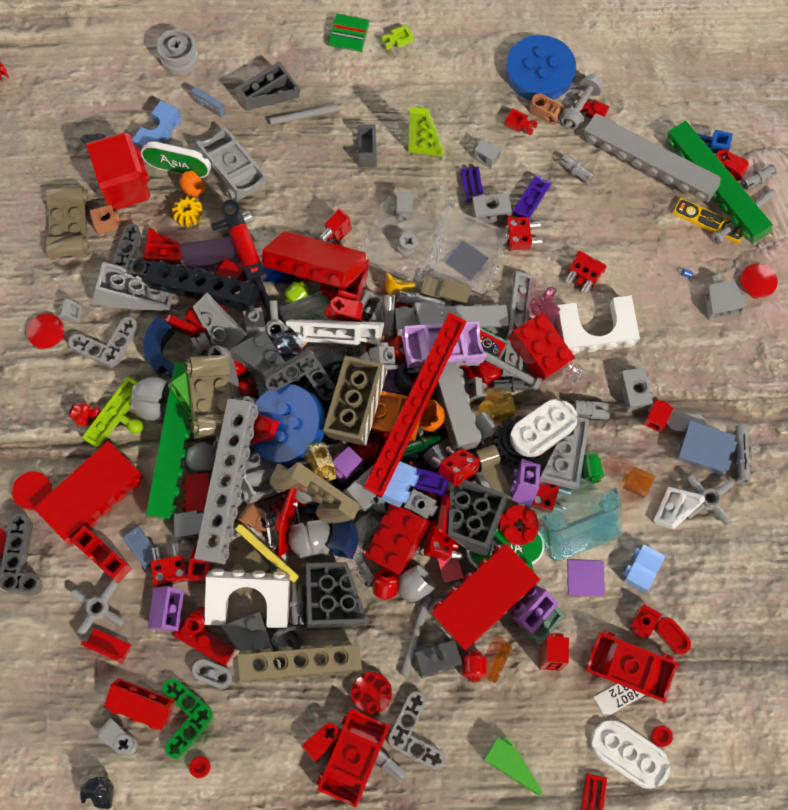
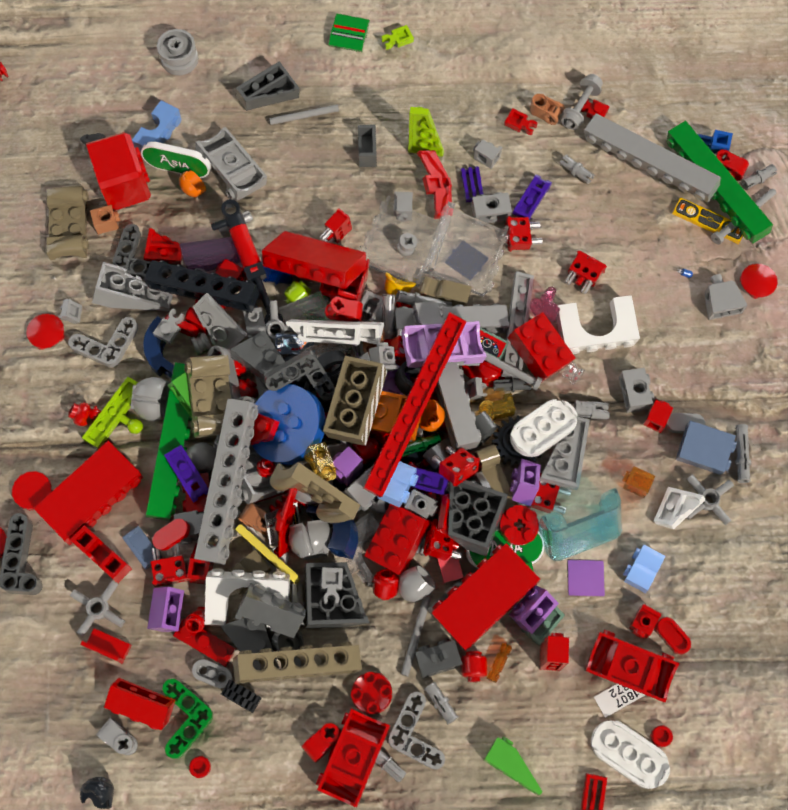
(168, 328): none -> light grey plate
(171, 534): none -> red tile
(186, 472): none -> dark purple plate
(187, 211): yellow gear -> none
(208, 102): sand blue tile -> none
(241, 696): none -> black tyre
(264, 471): none -> red plate
(271, 610): none -> dark grey wedge
(331, 581): none -> light grey plate
(436, 181): none -> red plate
(441, 703): none -> light grey pin
(540, 67): blue brick -> none
(593, 468): green brick -> none

